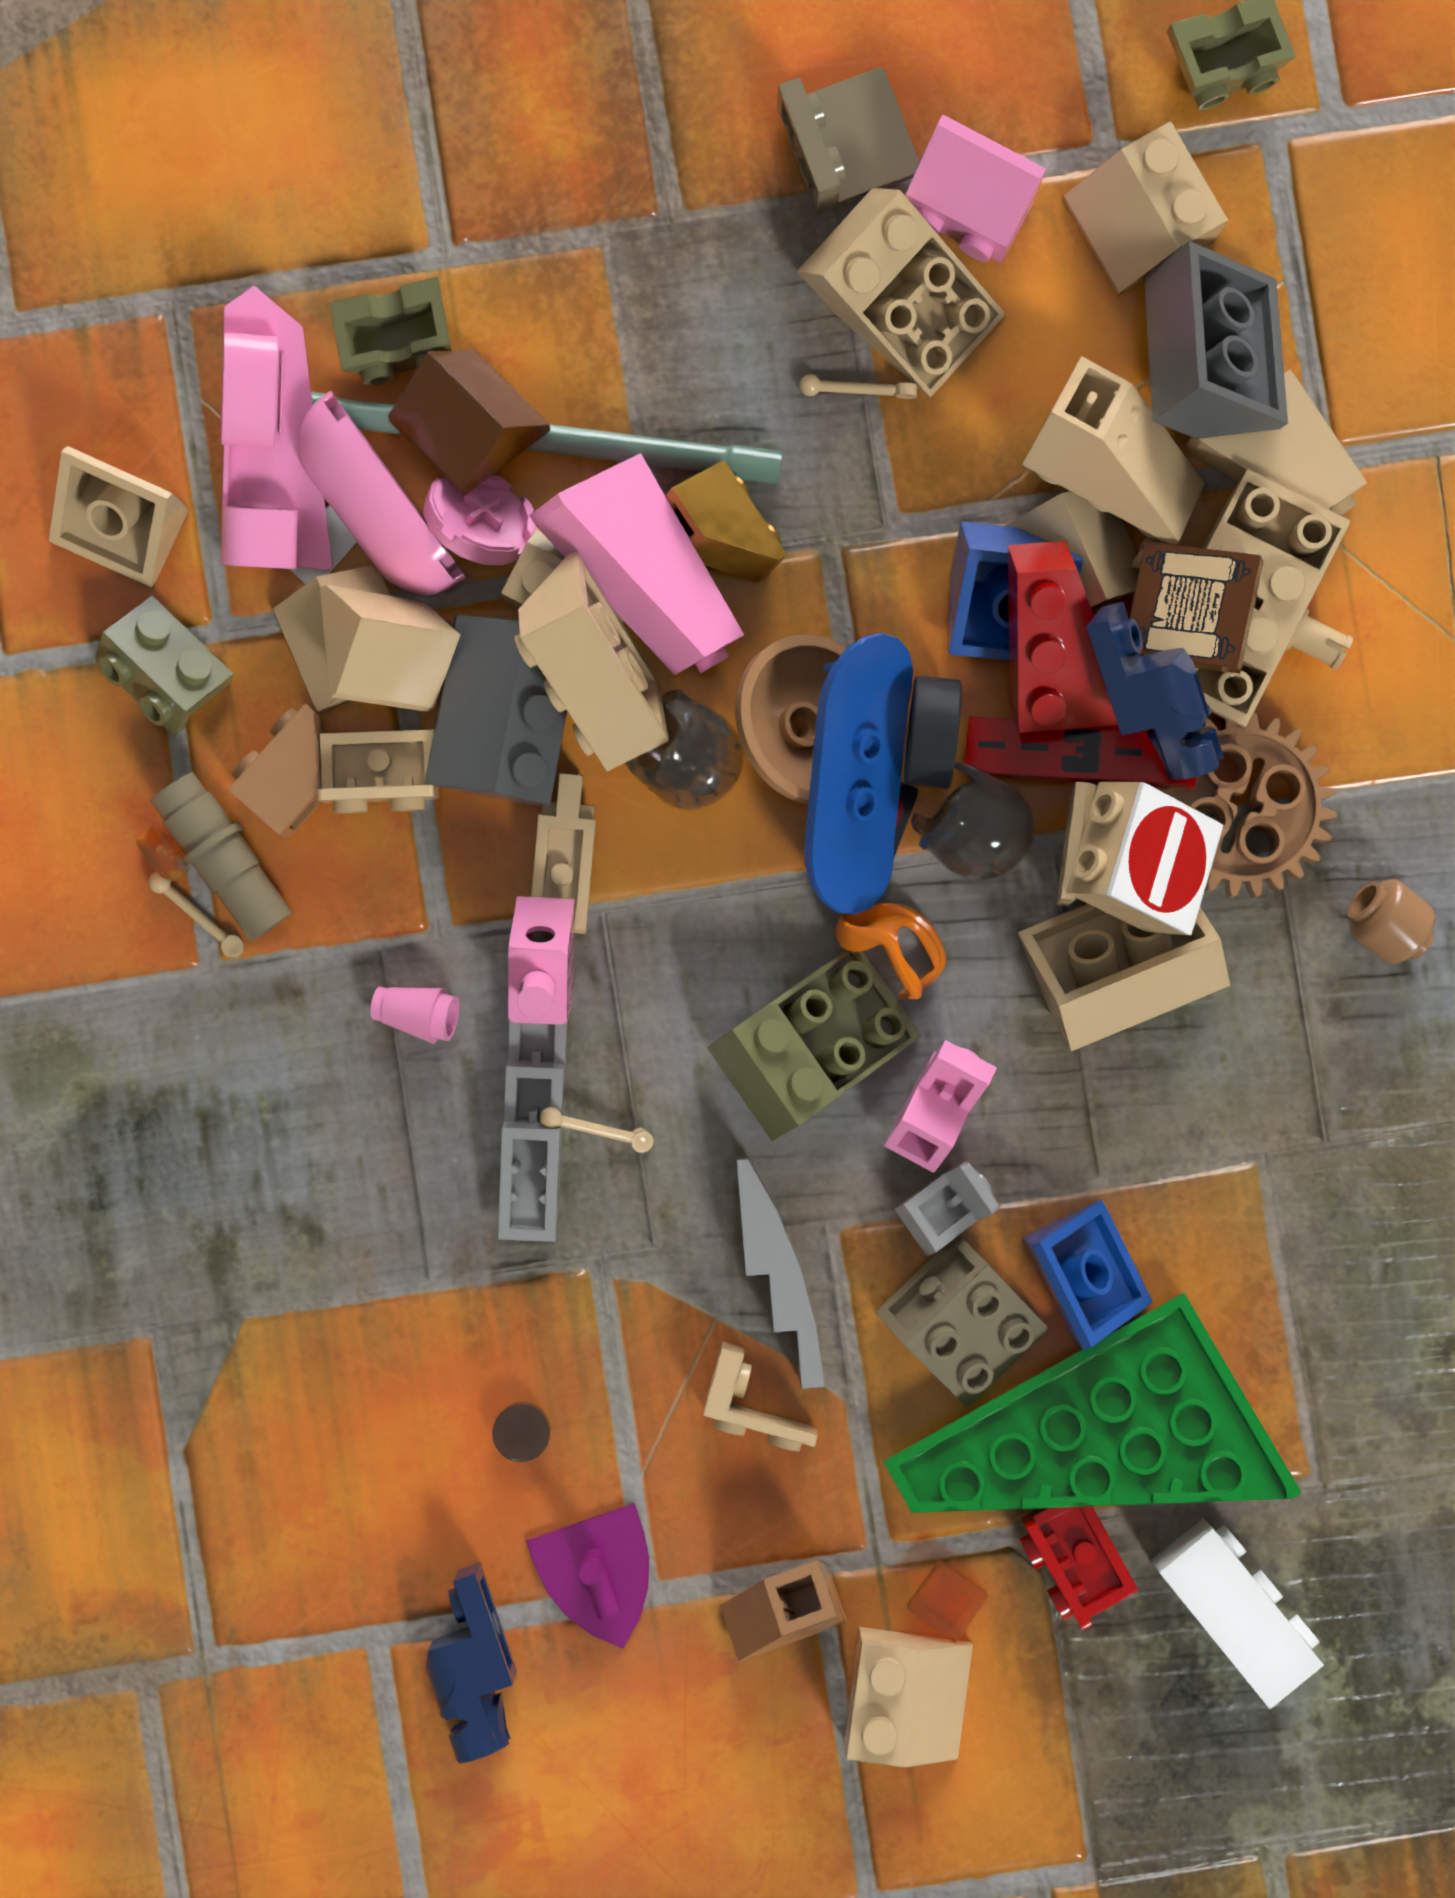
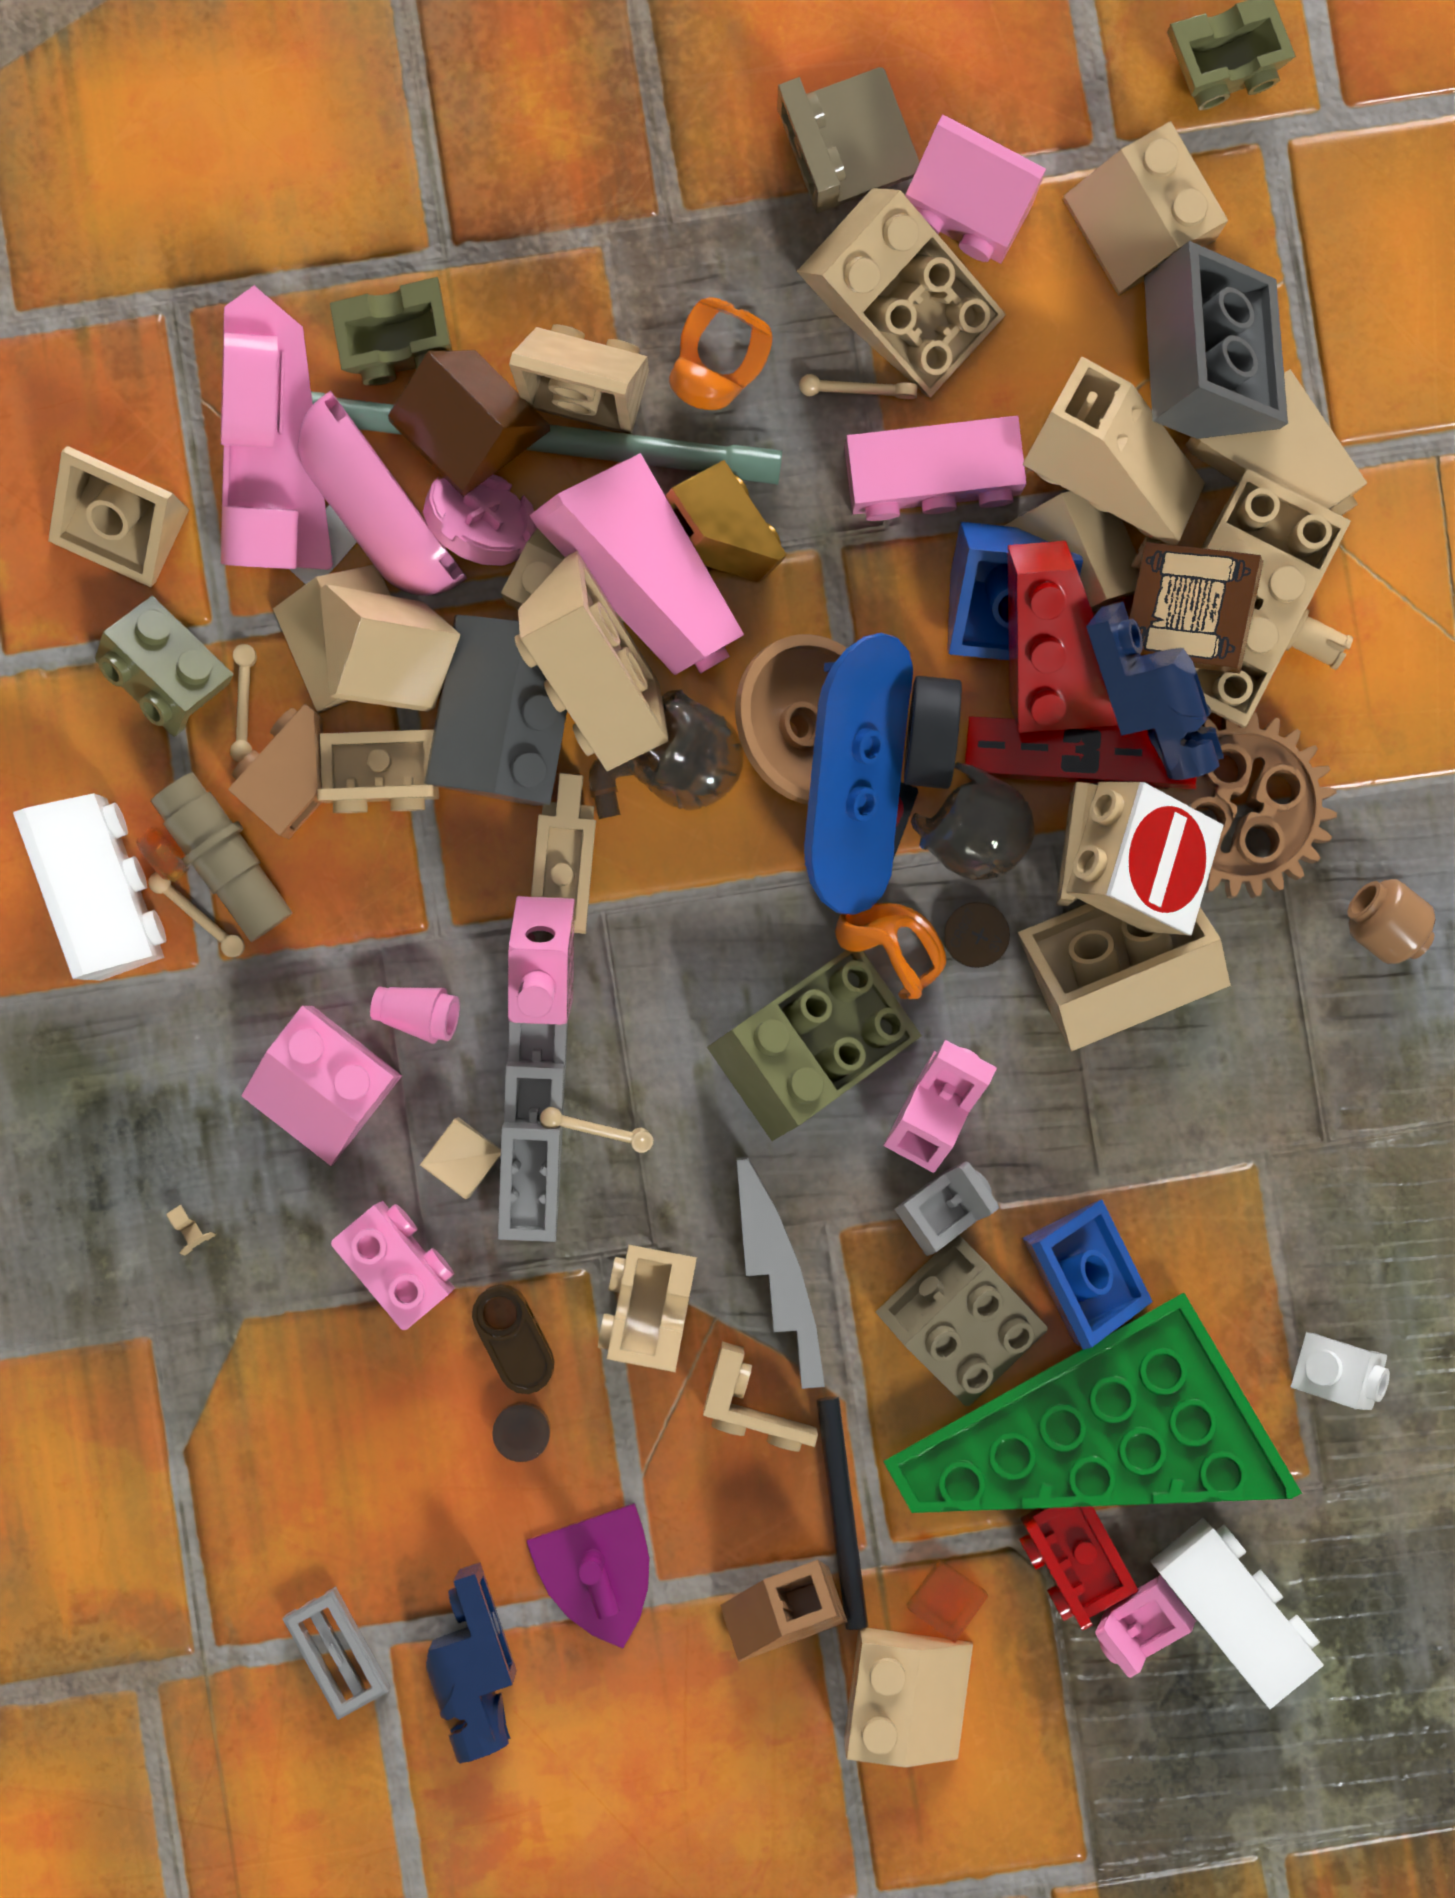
(91, 886): none -> white slope
(188, 1228): none -> tan piece
(245, 657): none -> tan hinge
(319, 1083): none -> bright pink slope
(356, 1642): none -> light grey tile
(394, 1264): none -> bright pink bracket
(461, 1158): none -> tan slope
(519, 1350): none -> dark brown piece
(580, 377): none -> tan slope
(604, 788): none -> clear smoke animal
(650, 1308): none -> tan cylinder
(700, 385): none -> orange piece
(842, 1512): none -> black bar
(935, 467): none -> bright pink brick
(976, 935): none -> dark brown piece
(1143, 1625): none -> bright pink bracket
(1341, 1372): none -> white bracket

